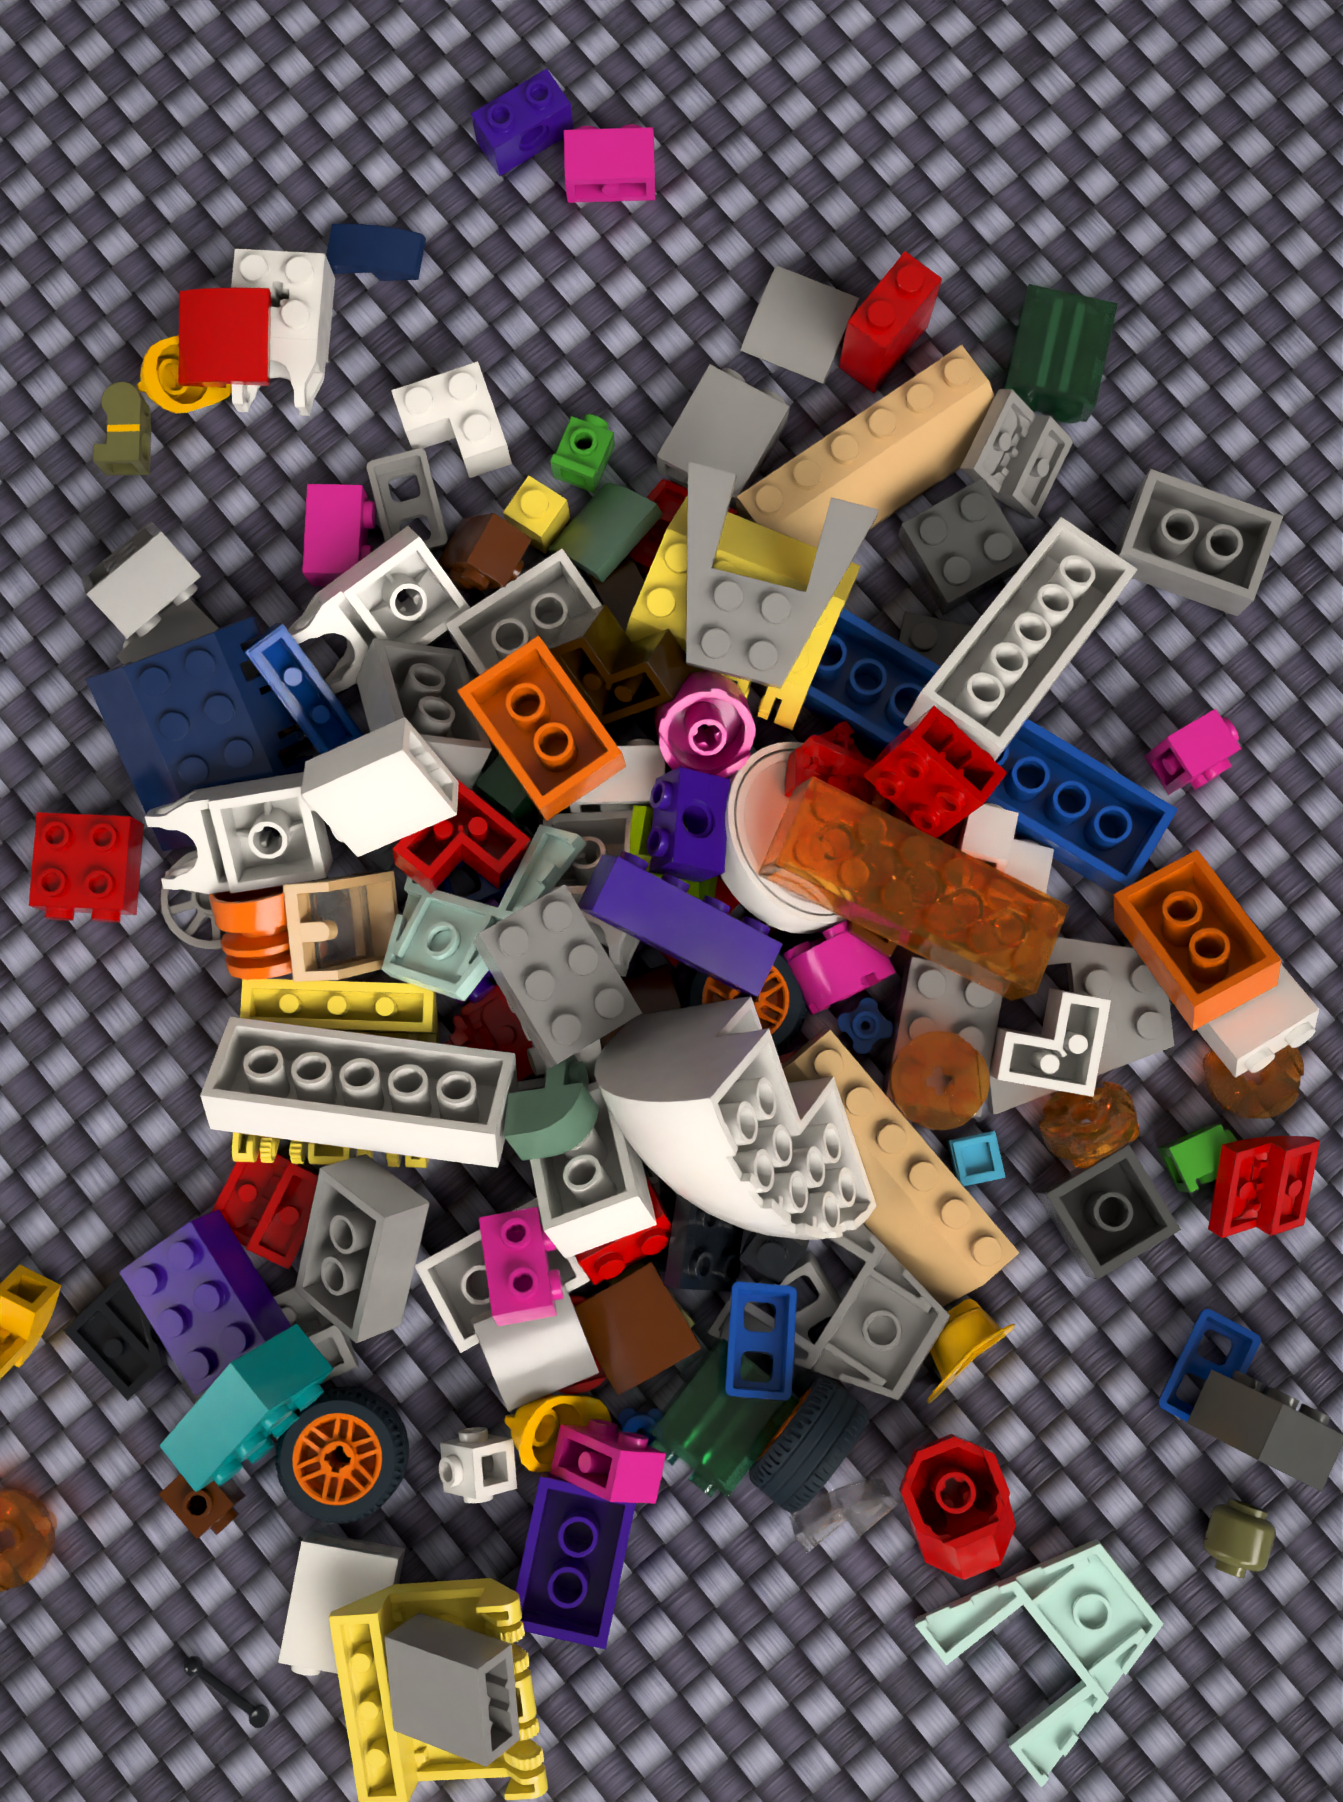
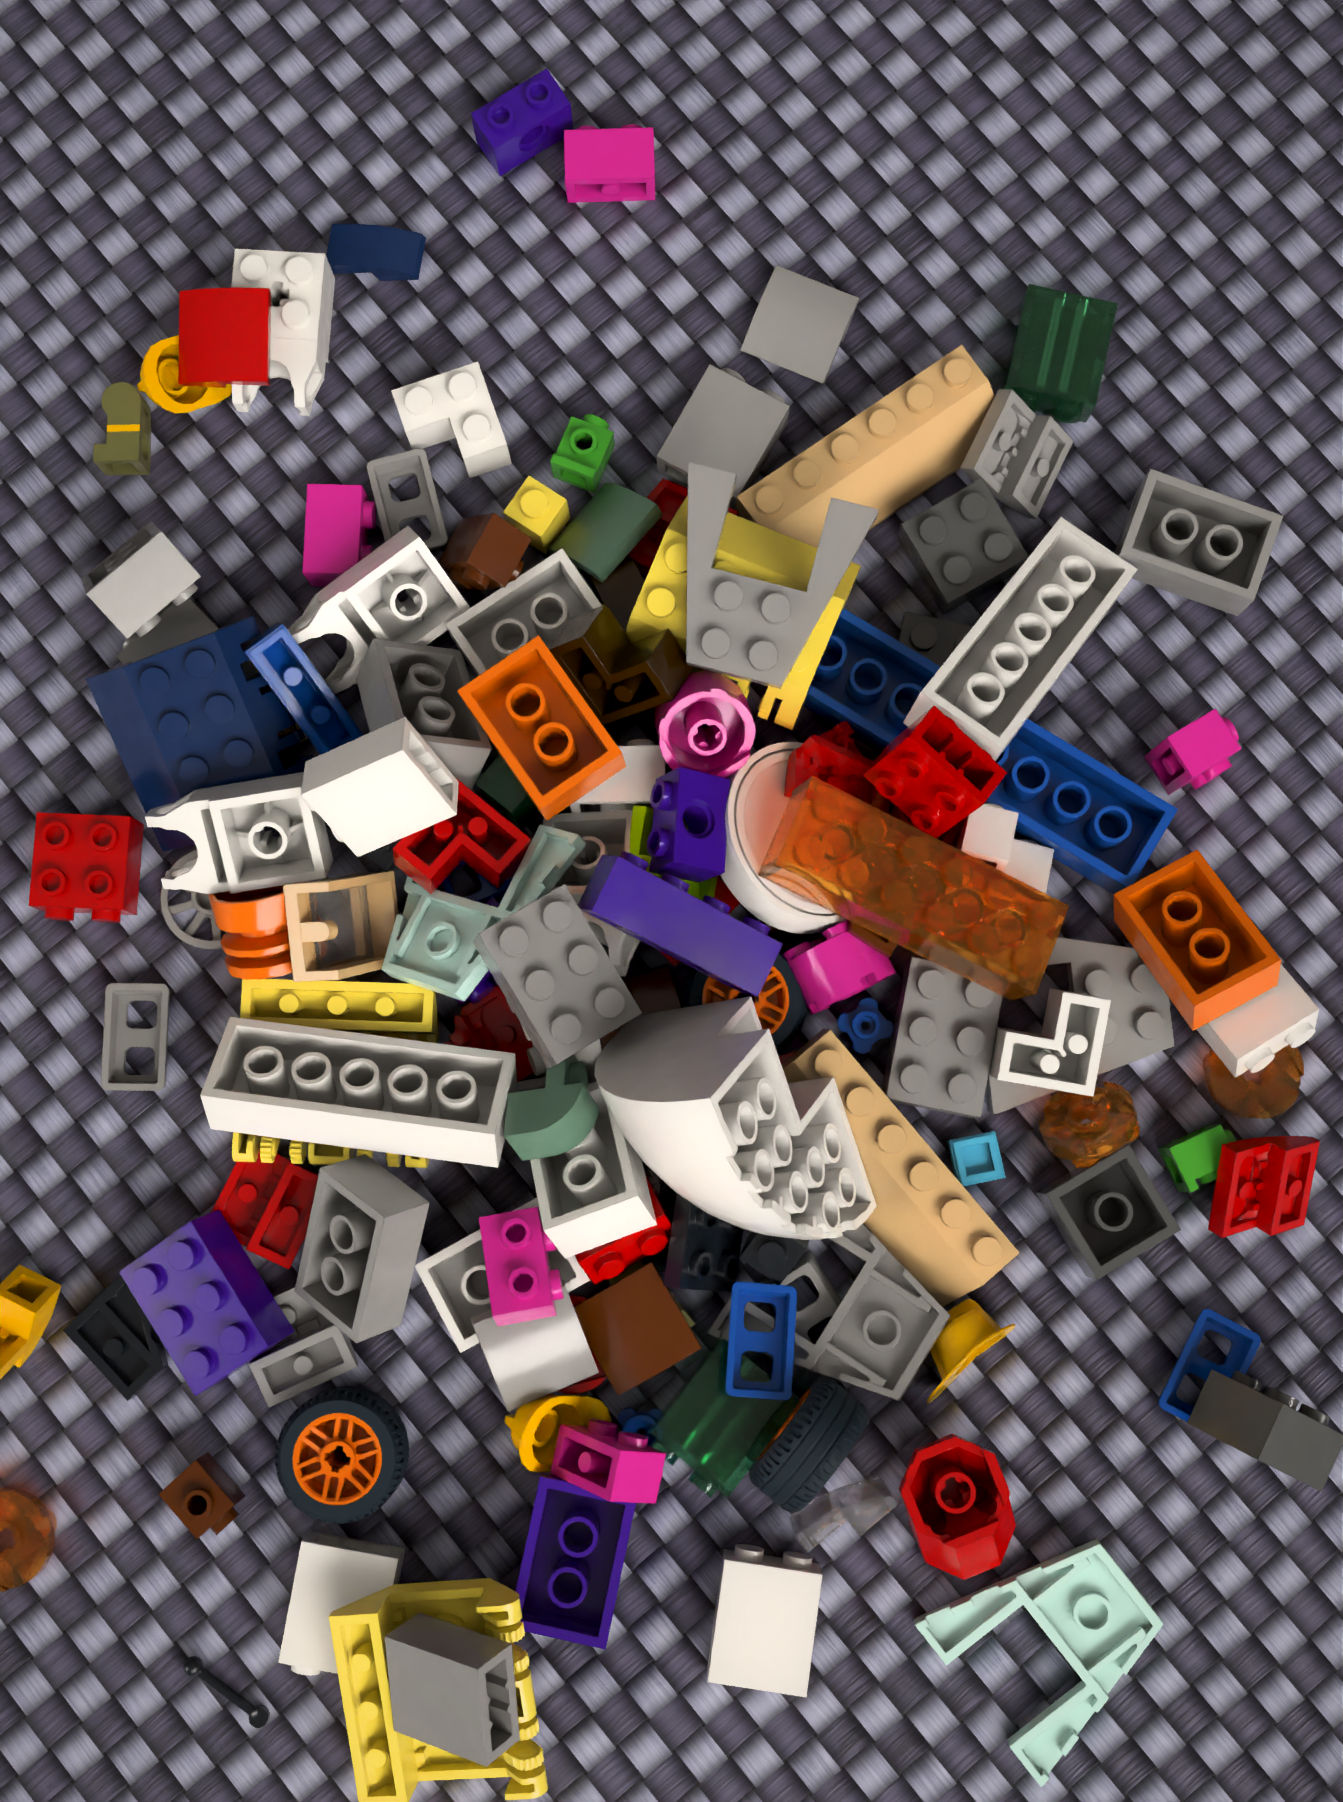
(120, 1037): none -> light grey piece
(247, 1408): teal brick -> none
(477, 1465): white brick -> none
(765, 1621): none -> white brick
(889, 322): red brick -> none
(957, 1059): clear orange plate -> none
(1239, 1538): olive head -> none

